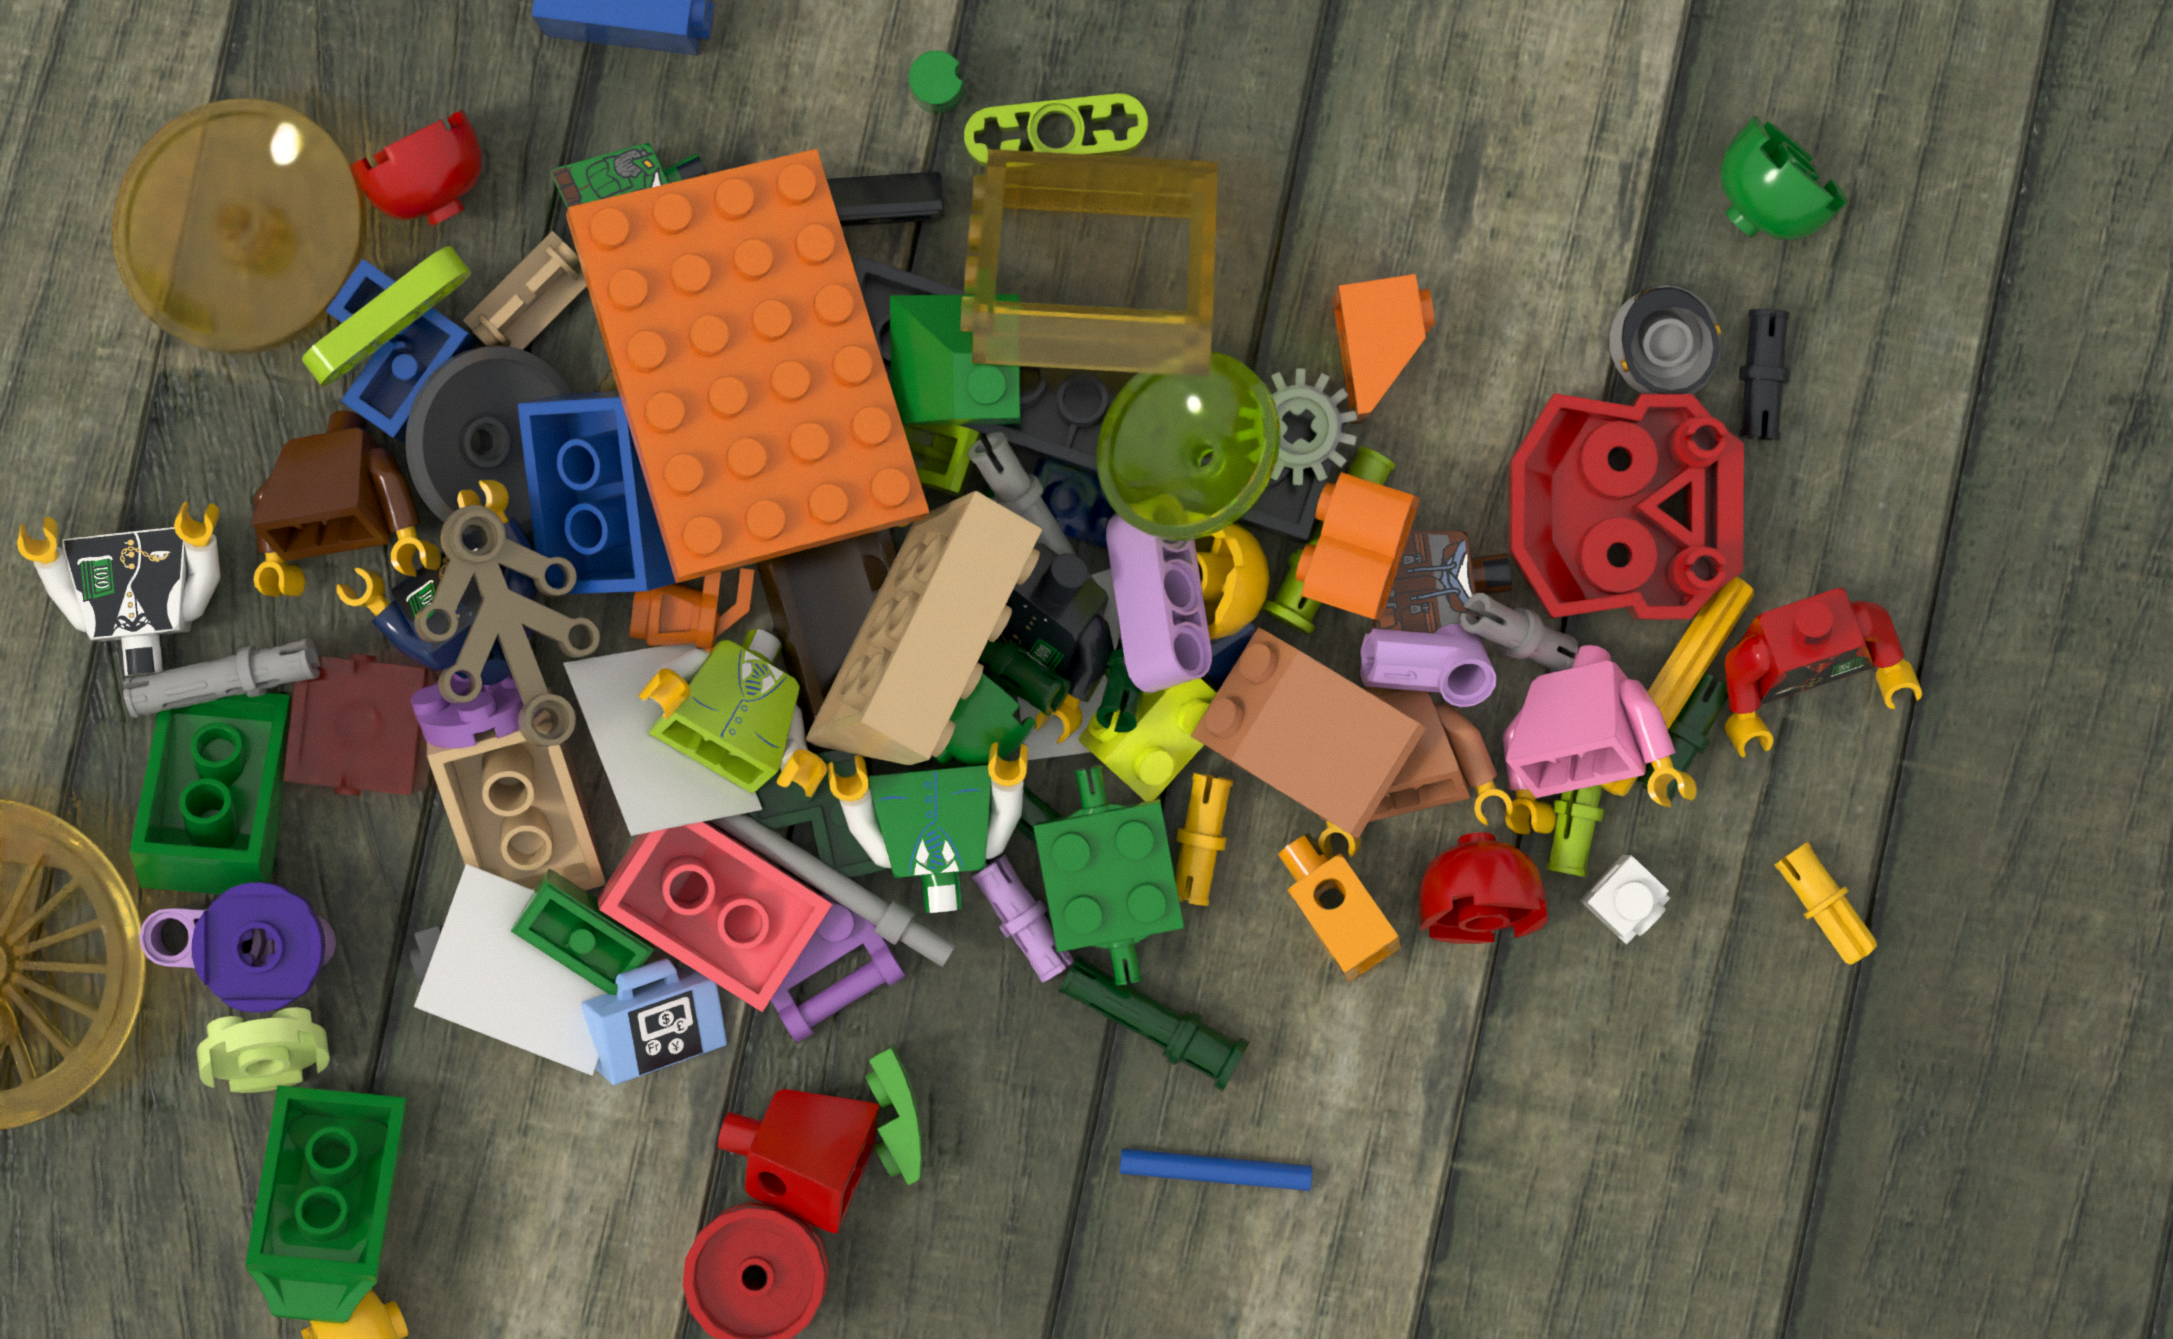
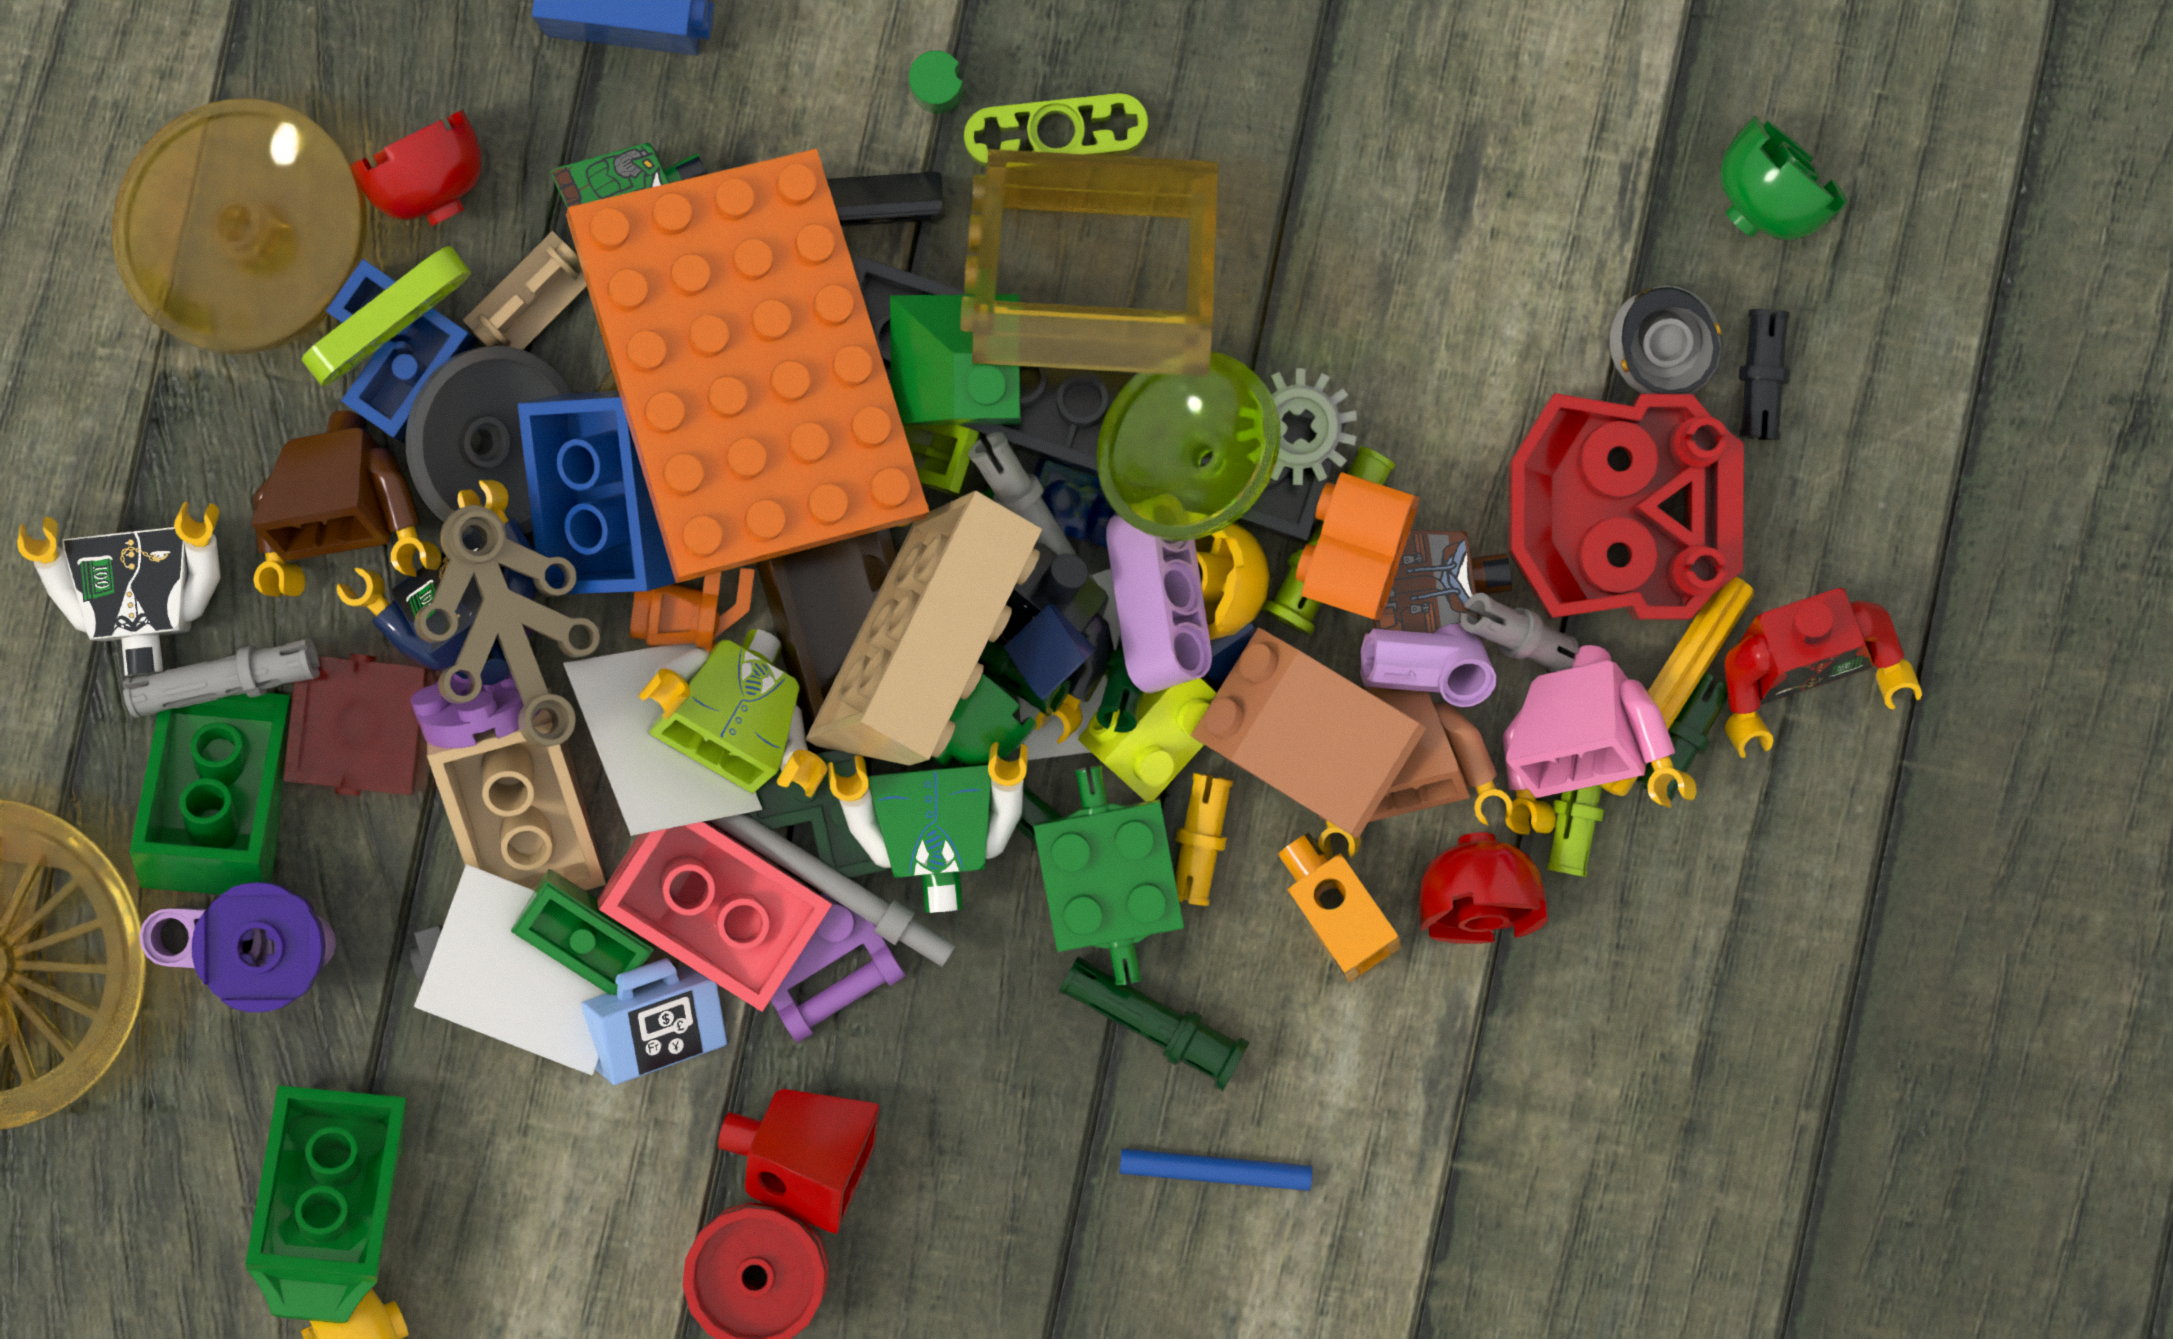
(262, 1051): yellowish green plate -> none
(901, 1135): bright green slope -> none
(1022, 917): lavender pin -> none
(1048, 650): none -> dark blue slope
(1378, 334): orange slope -> none
(1627, 898): white brick -> none
(1827, 904): yellow axle -> none

